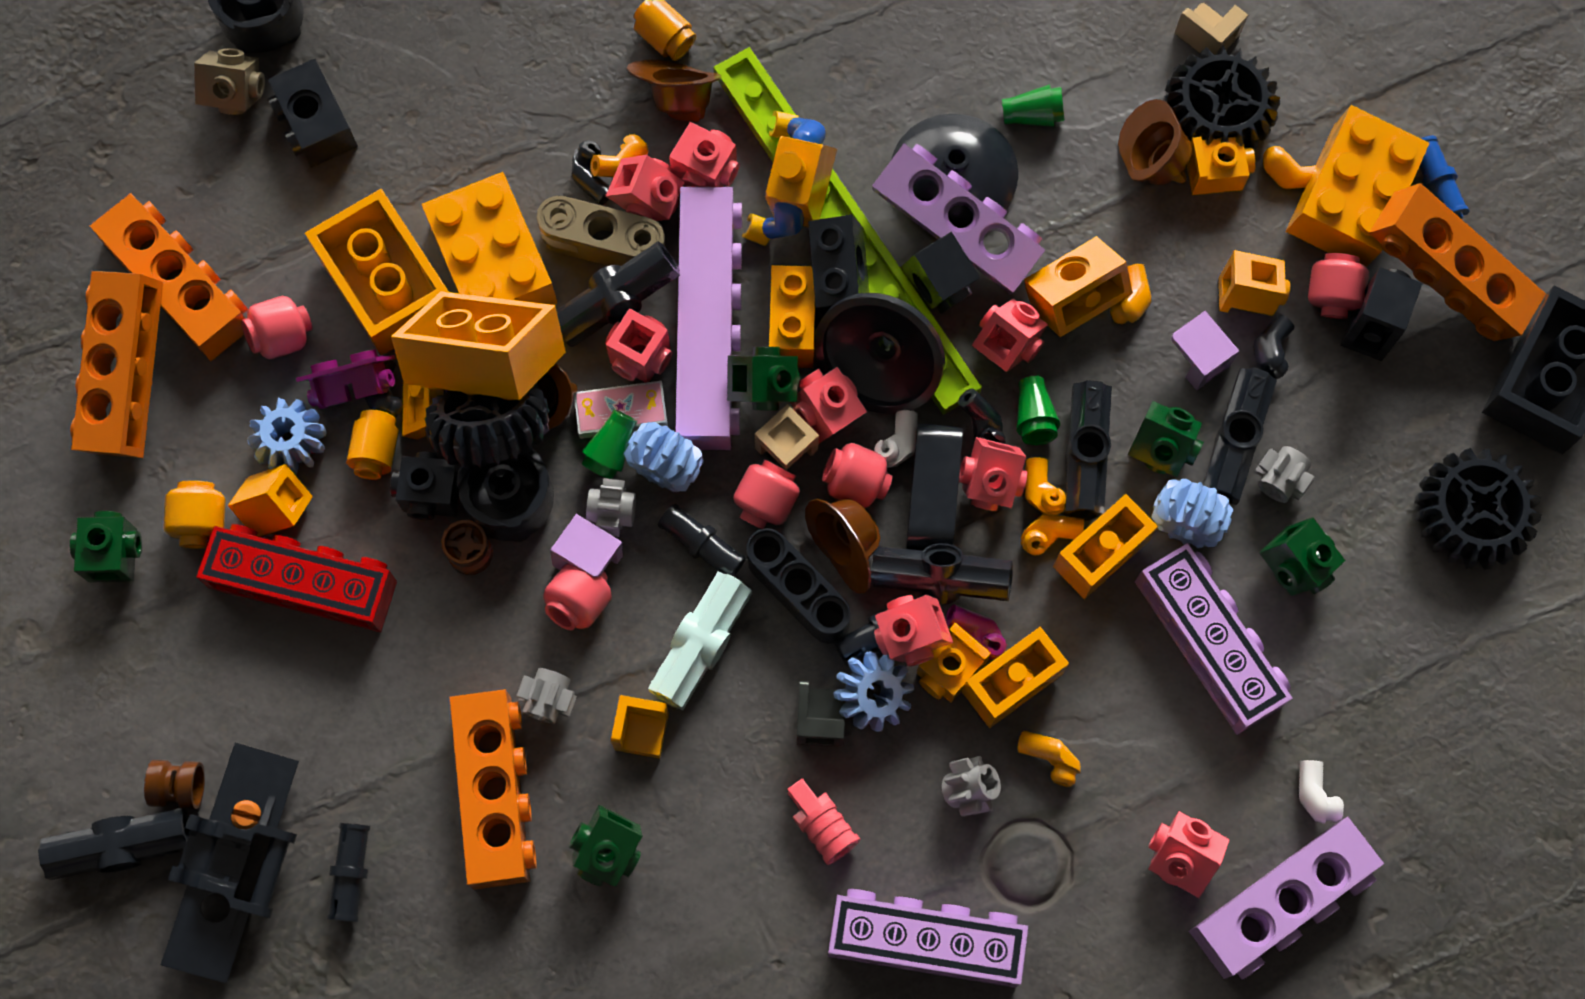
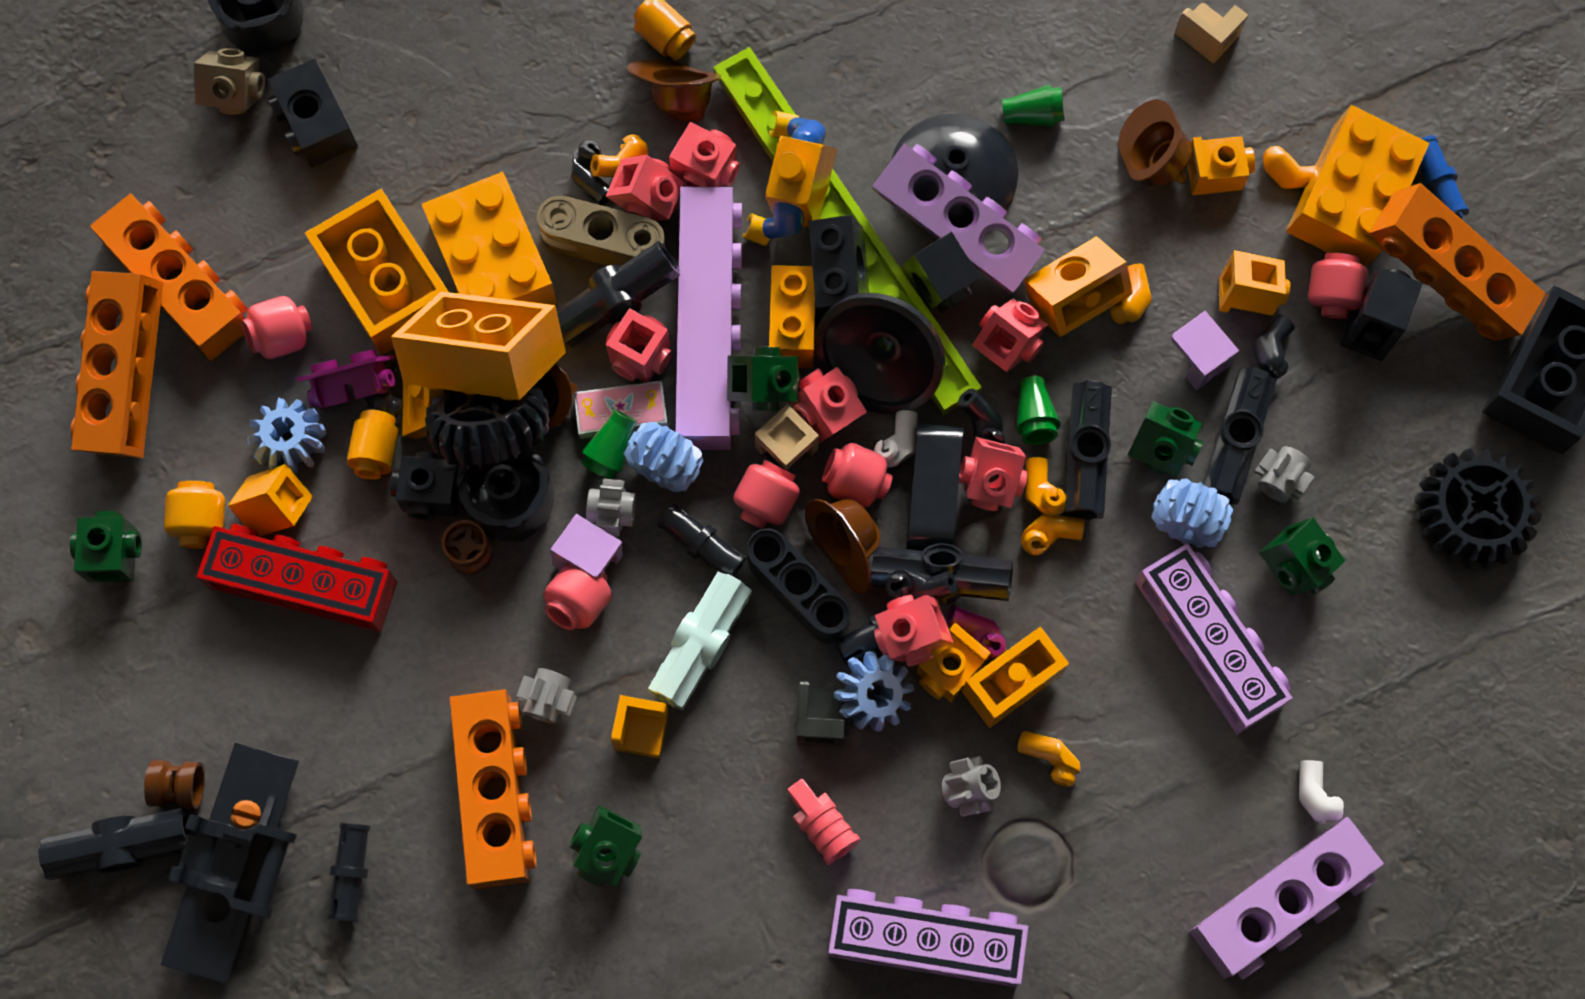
(906, 583): none -> black arm
(1105, 546): light orange brick -> none
(1187, 853): coral brick -> none
(1194, 93): black gear -> none

